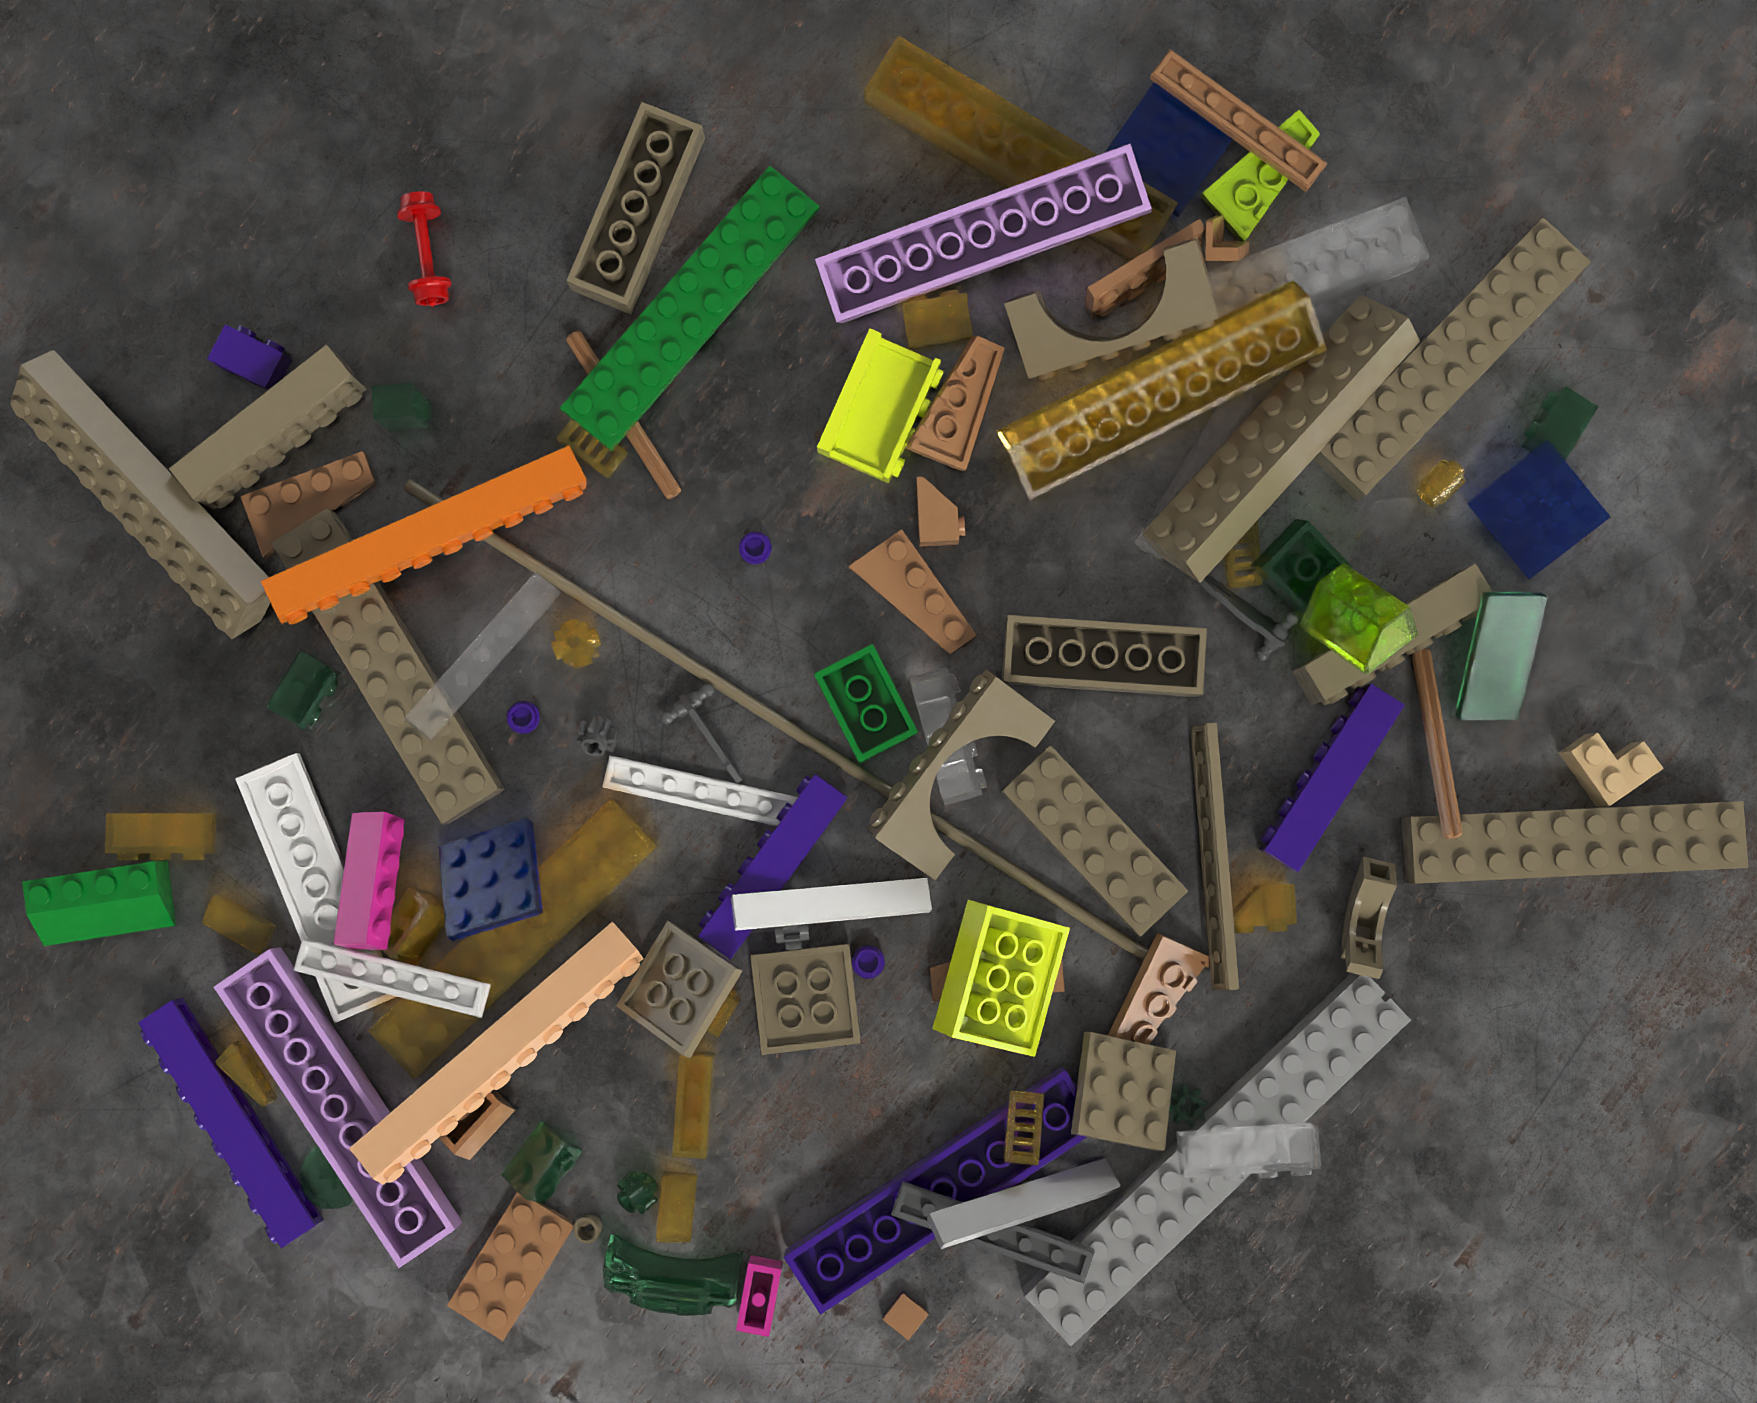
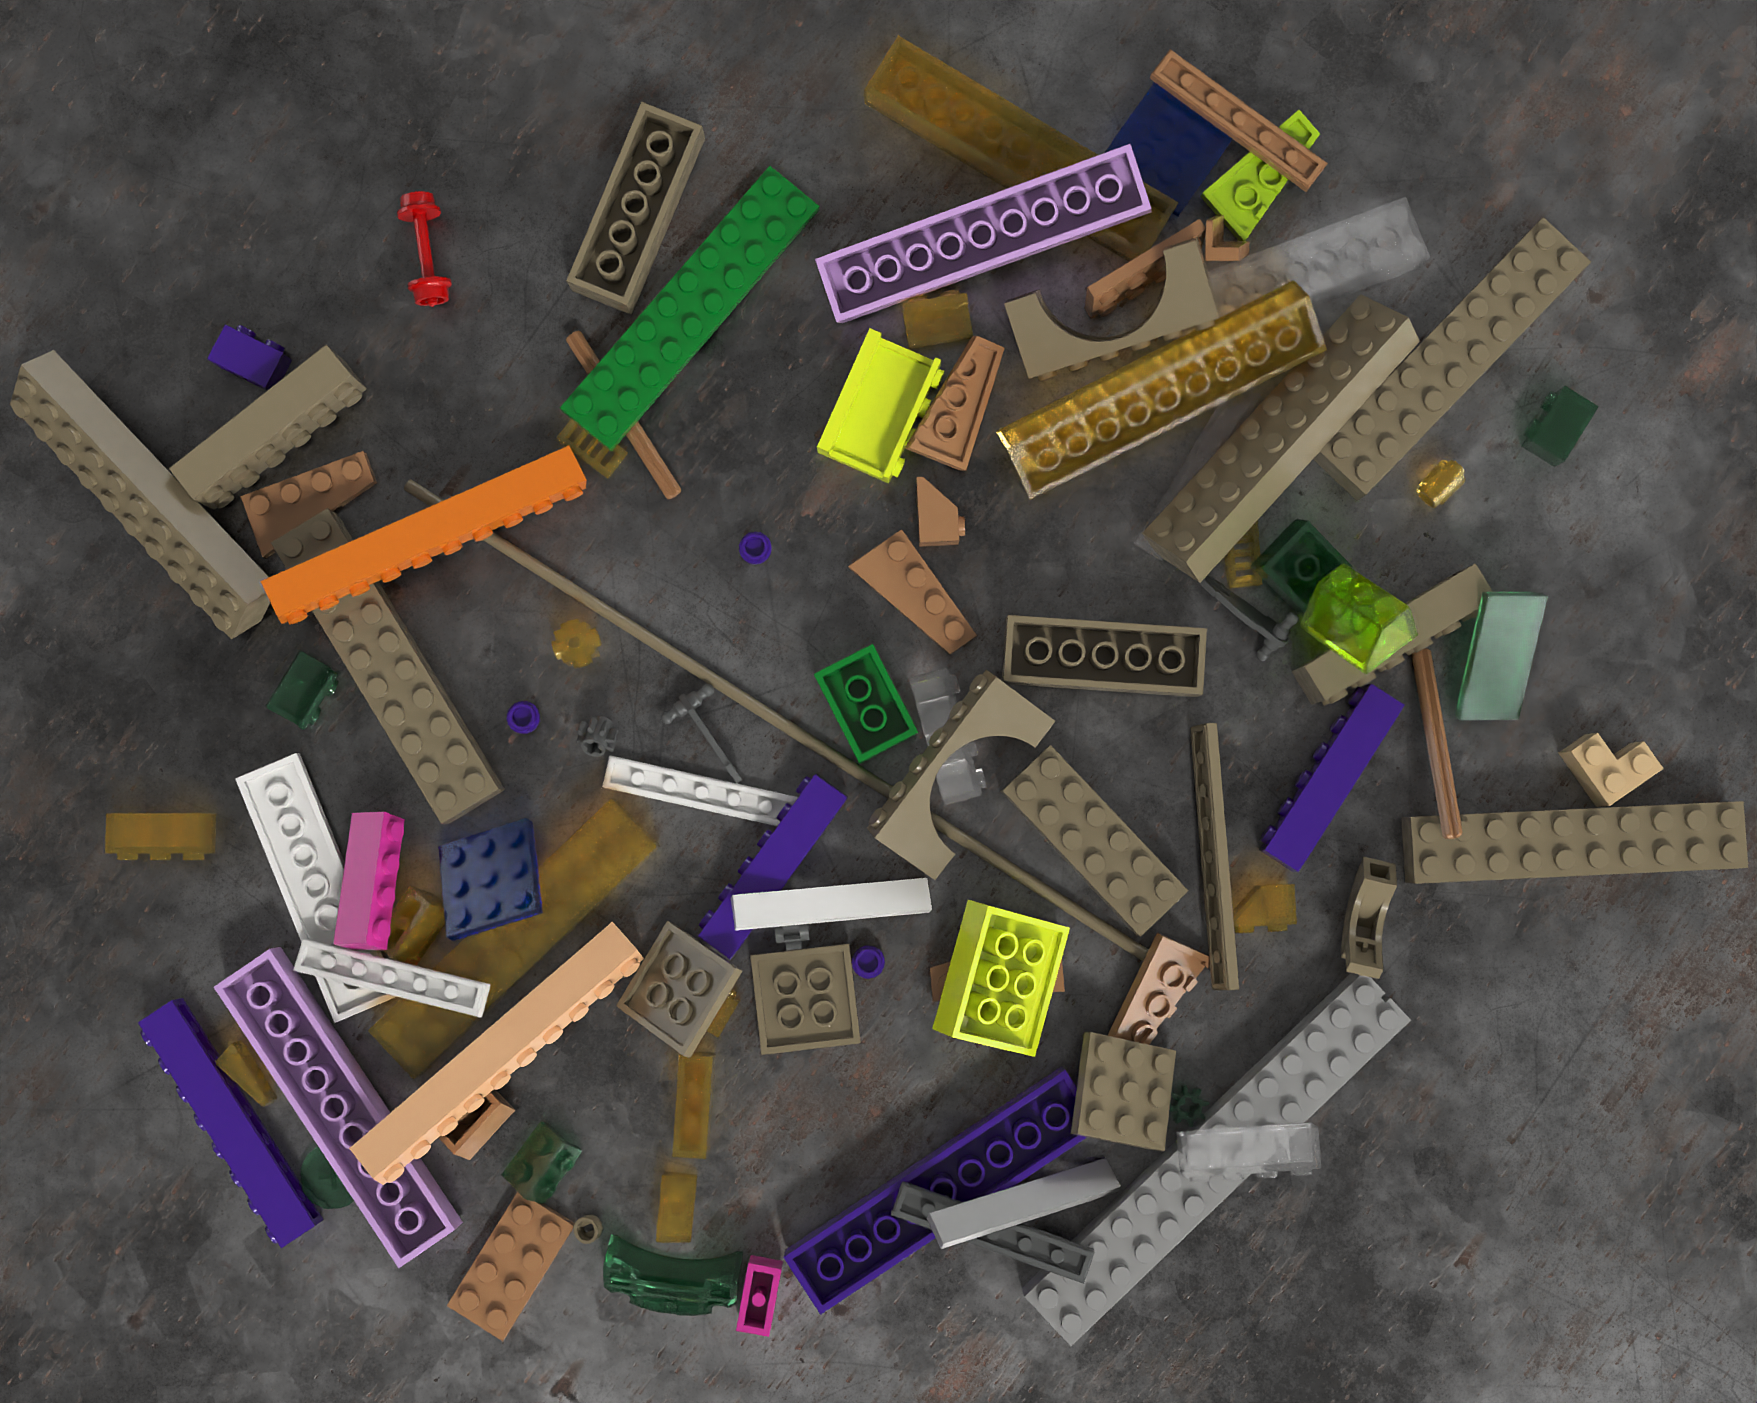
(100, 902): green slope -> none
(238, 923): clear yellow slope -> none
(400, 407): clear green brick -> none
(482, 656): clear tile -> none
(637, 1192): clear green gear -> none
(905, 1315): medium nougat tile -> none
(1017, 1156): clear yellow slope -> none
(1538, 509): clear blue plate -> none

